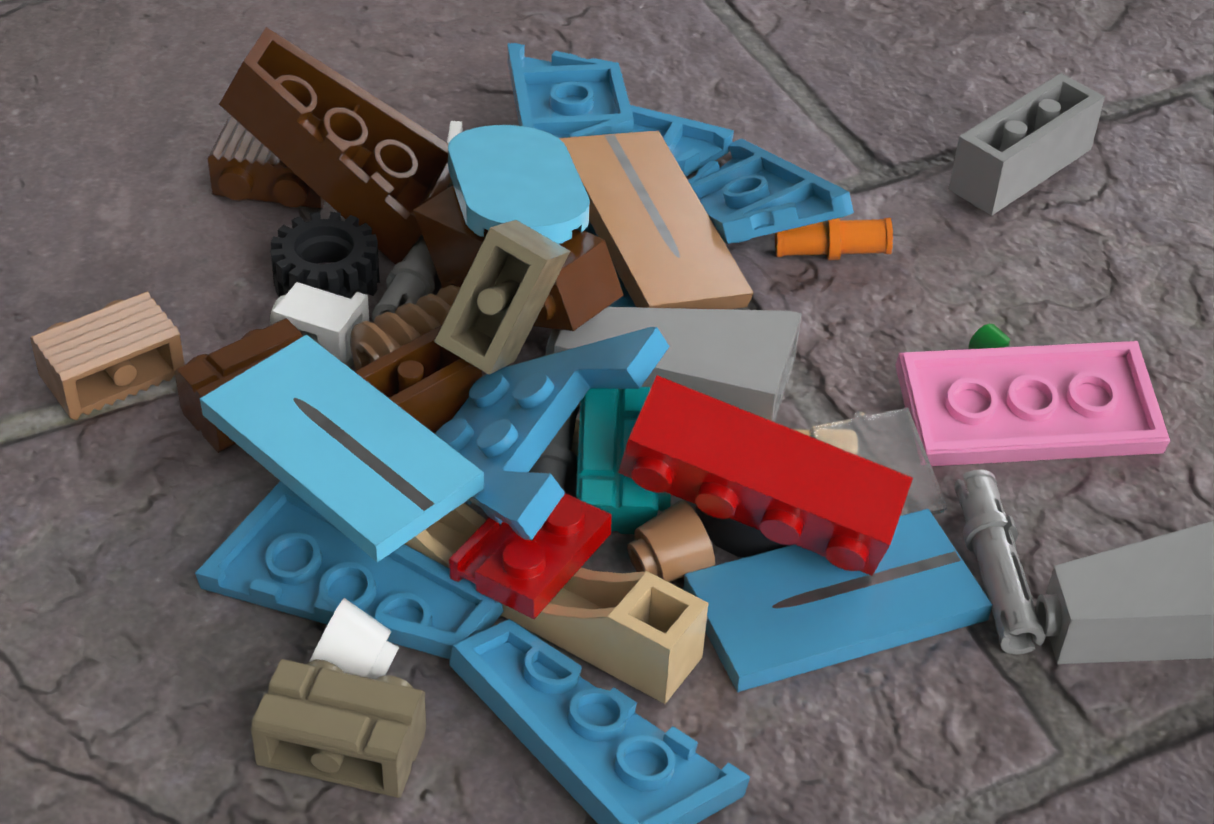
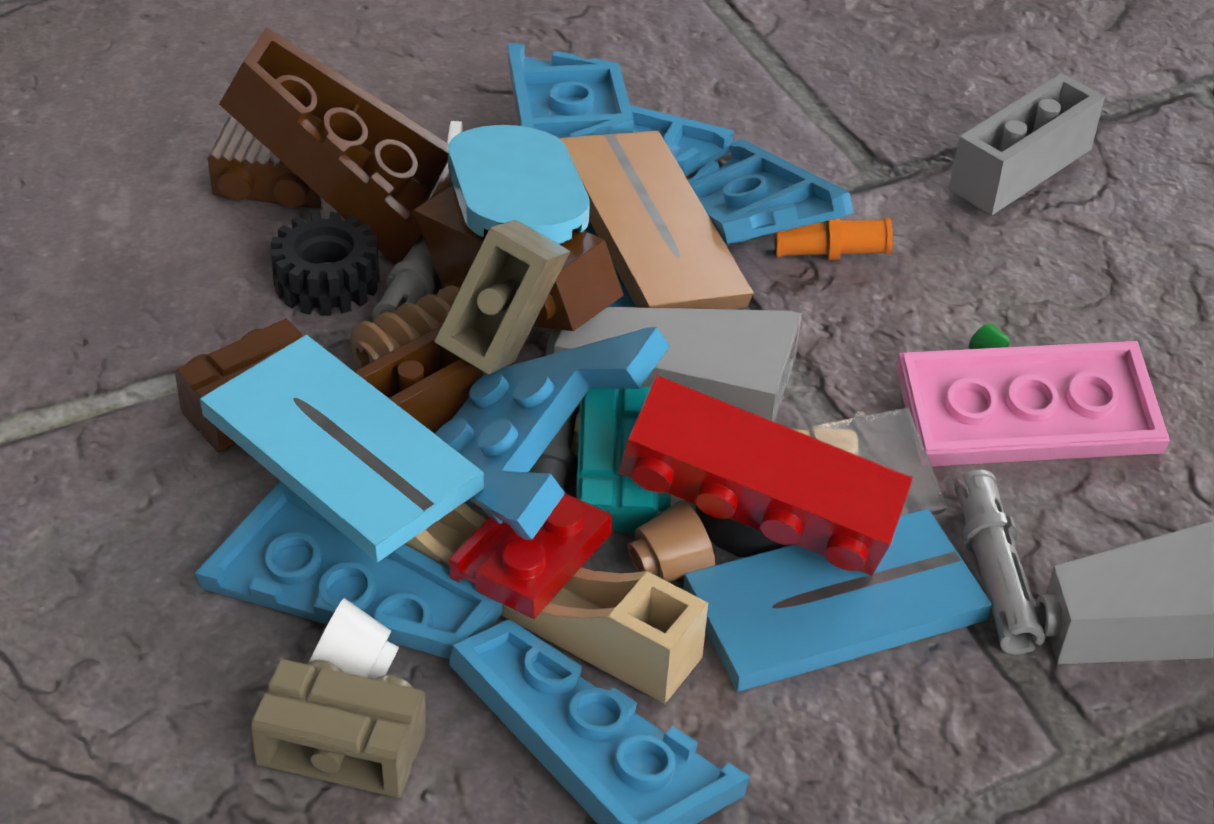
(108, 354): medium nougat brick -> none
(323, 317): white brick -> none

